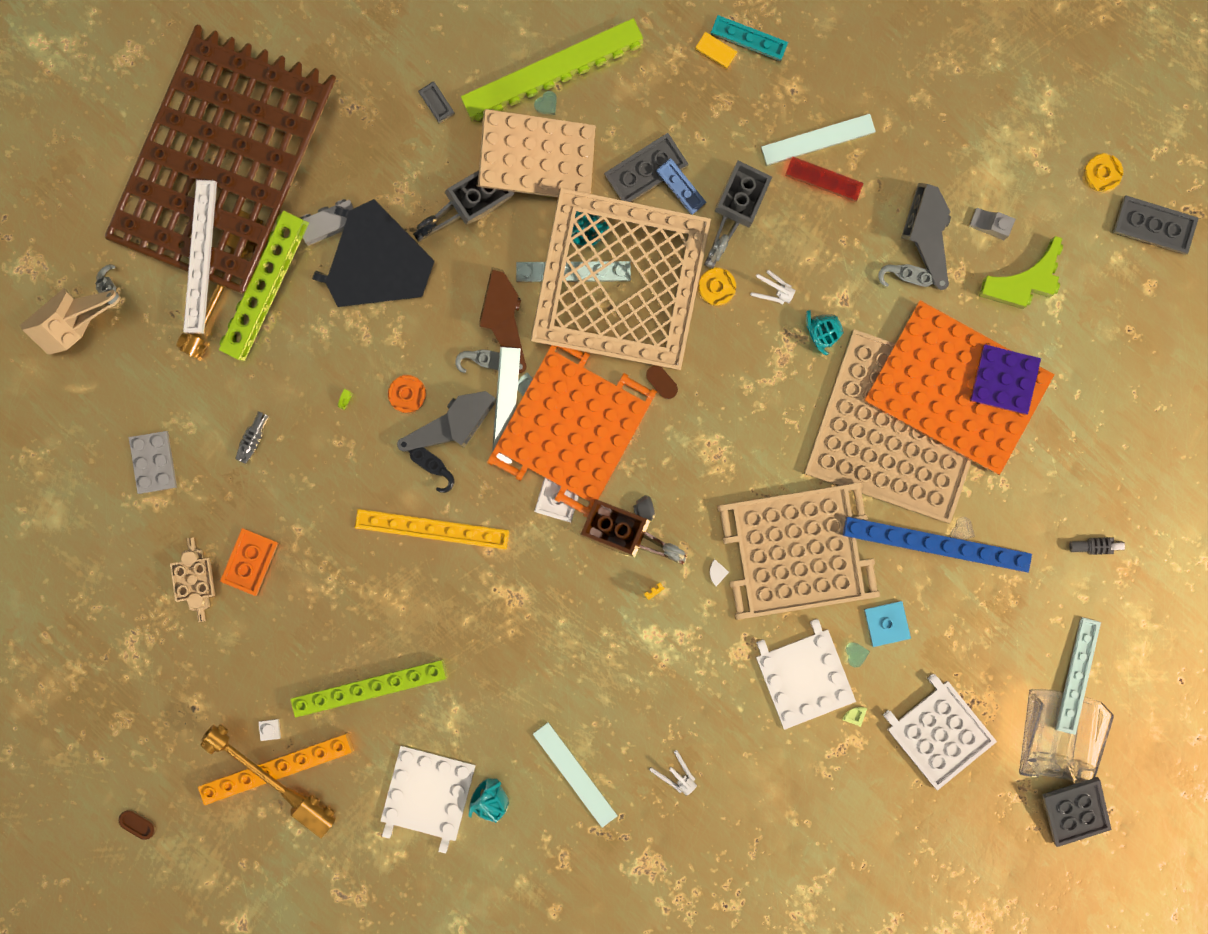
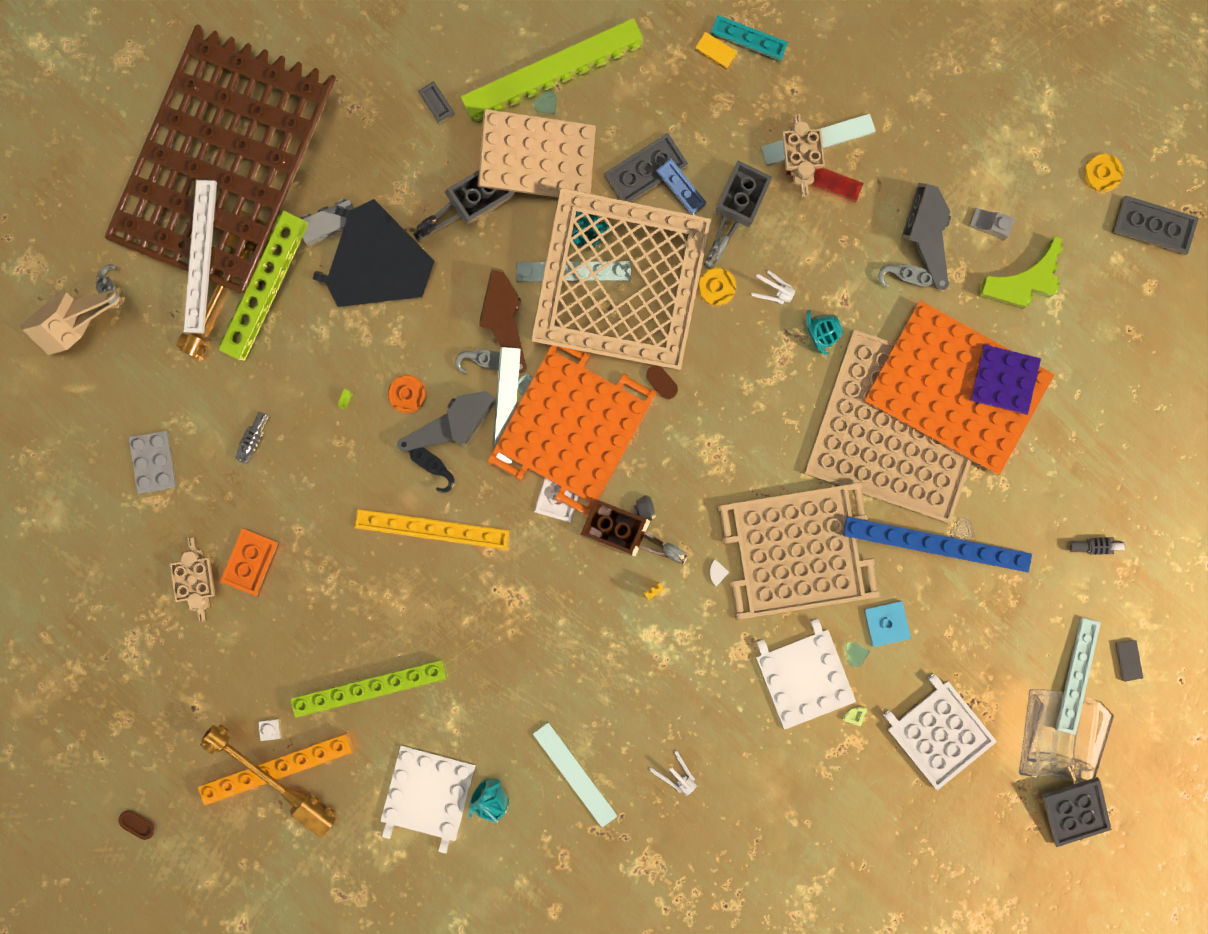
(803, 153): none -> tan piece
(1129, 660): none -> dark grey tile

